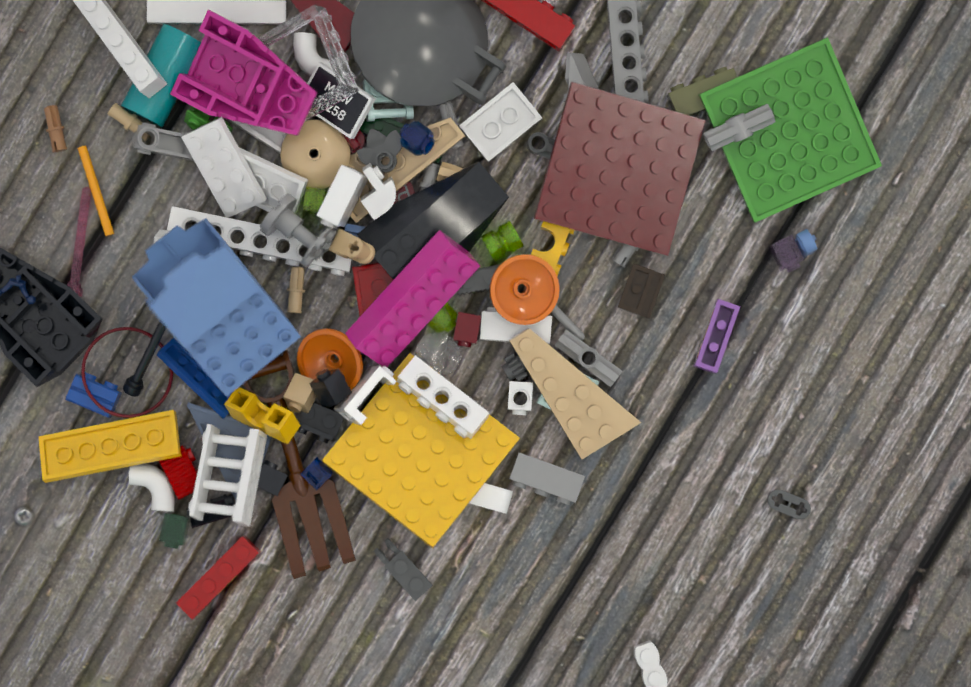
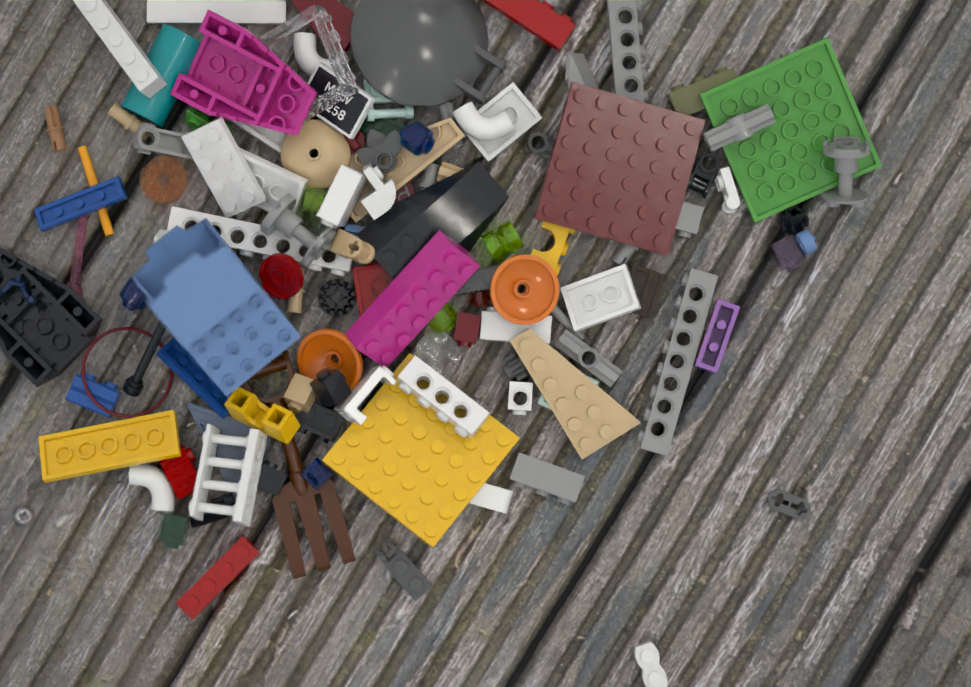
(80, 204): none -> blue tile
(133, 296): none -> clear blue head
(154, 170): none -> clear orange plate
(281, 275): none -> red tile
(344, 305): none -> black gear
(480, 299): none -> clear red plate
(483, 127): none -> white cylinder
(600, 298): none -> white plate
(689, 220): none -> light grey brick
(703, 176): none -> black piece
(706, 284): none -> light grey brick
(725, 184): none -> white plate
(794, 220): none -> black gear
(845, 153): none -> light grey piece

